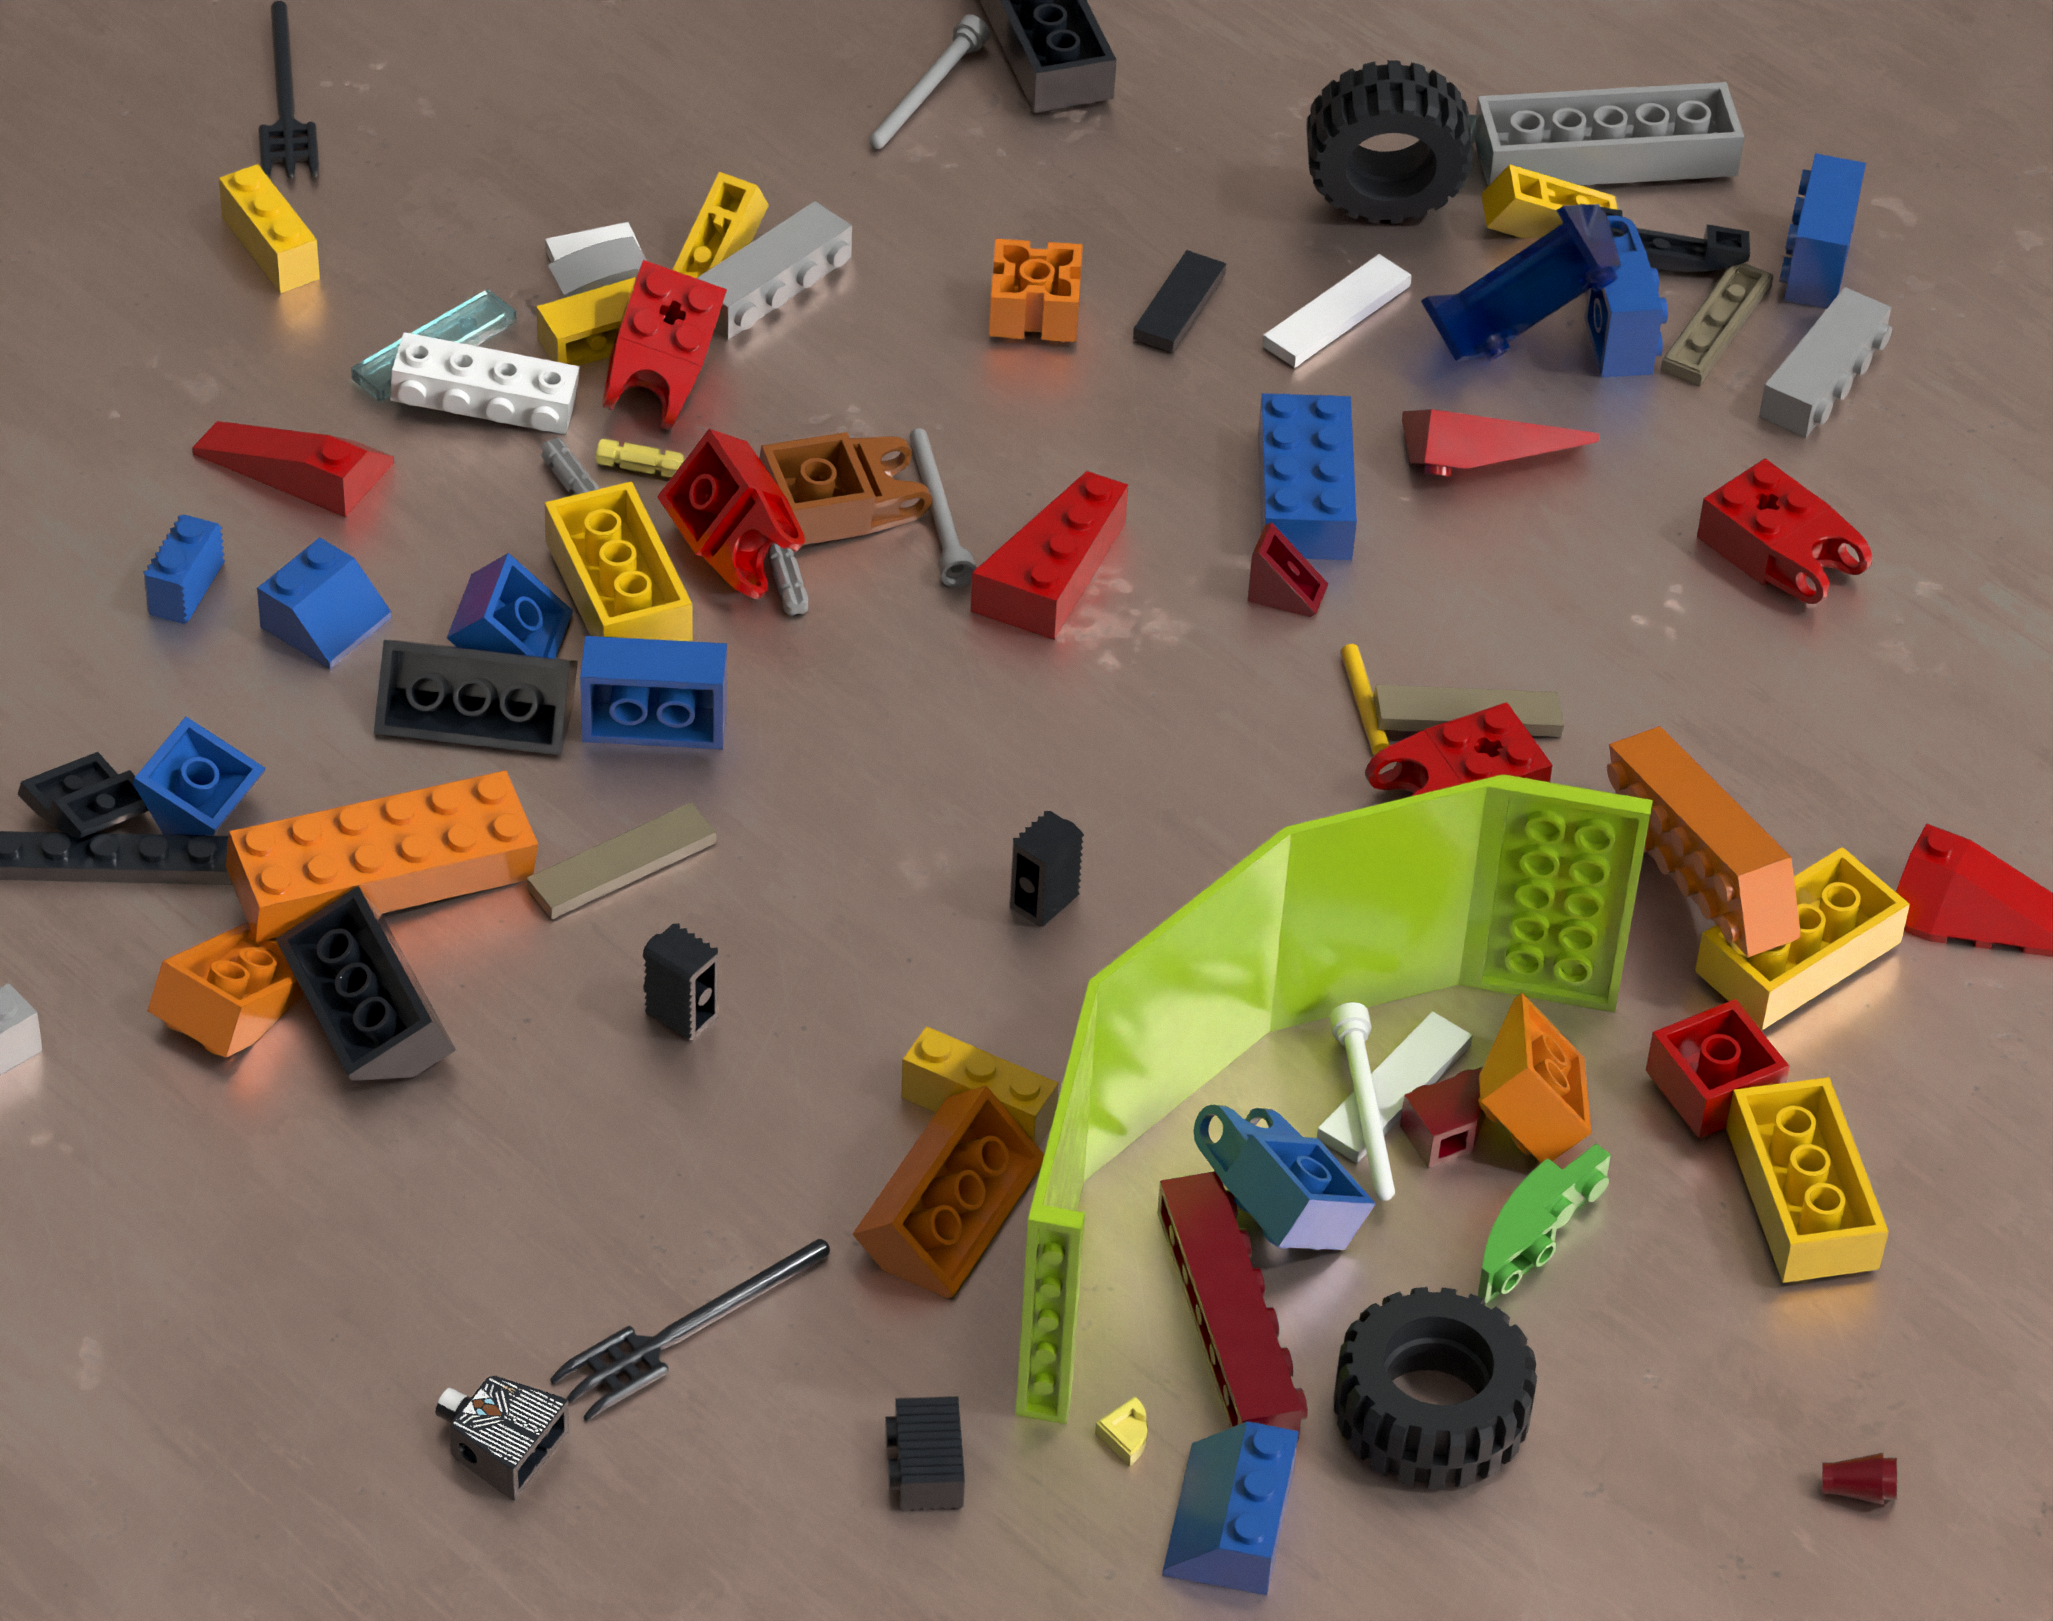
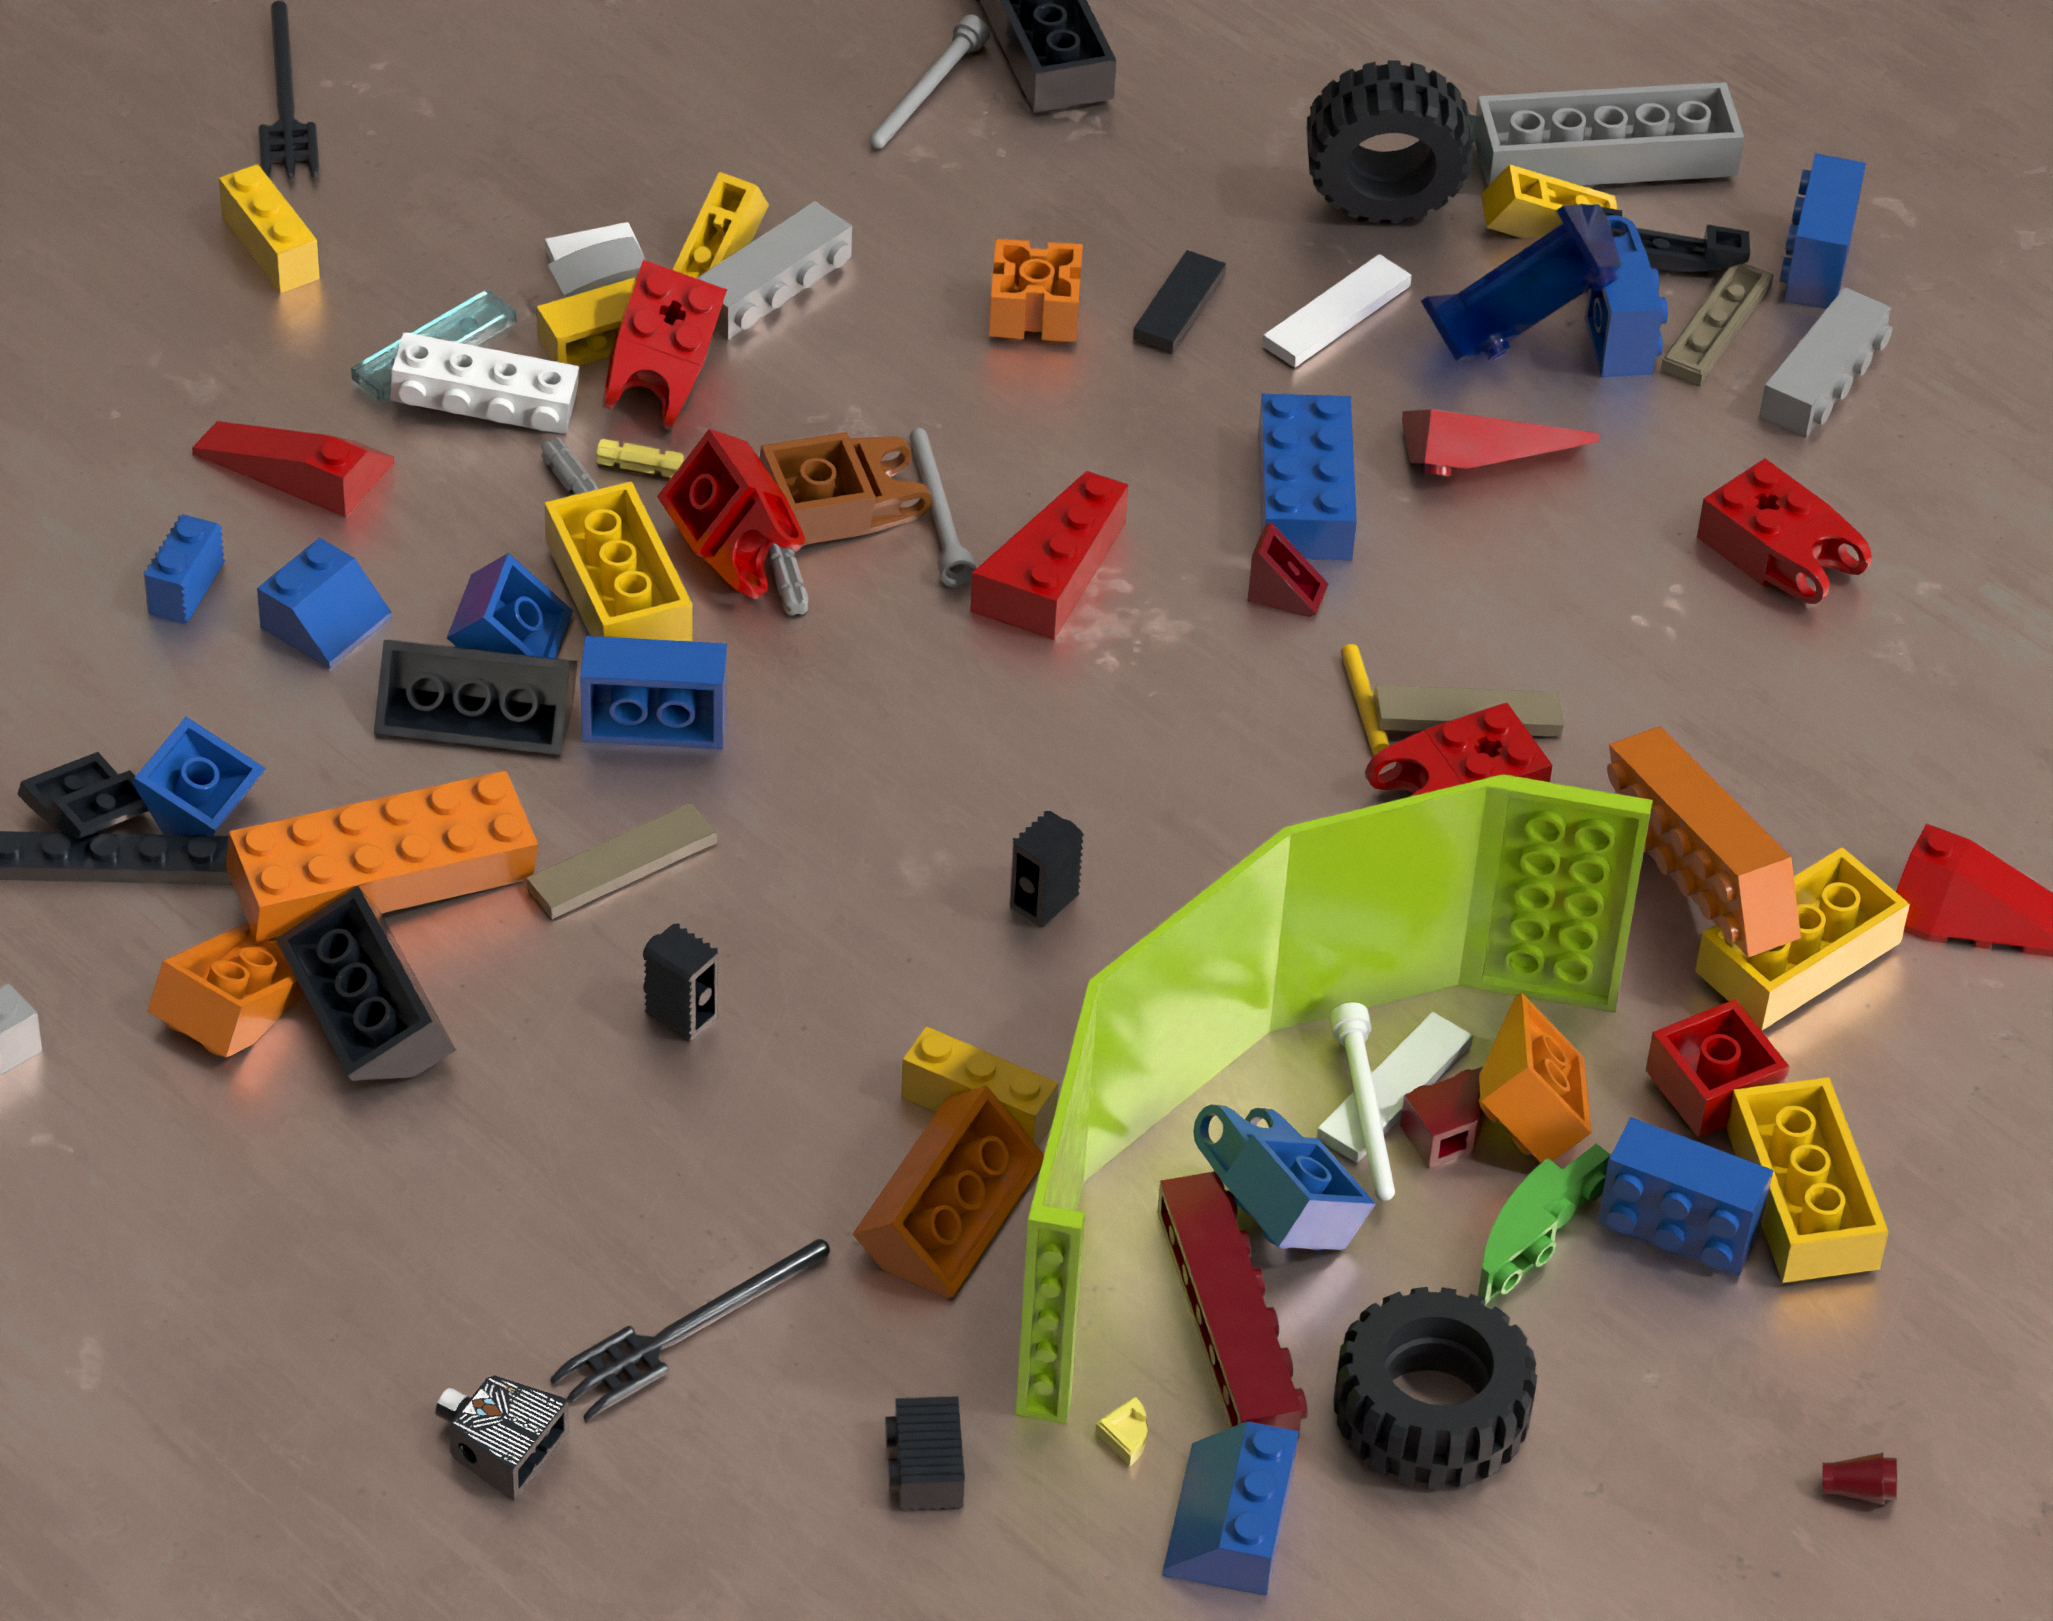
(1684, 1196): none -> blue brick

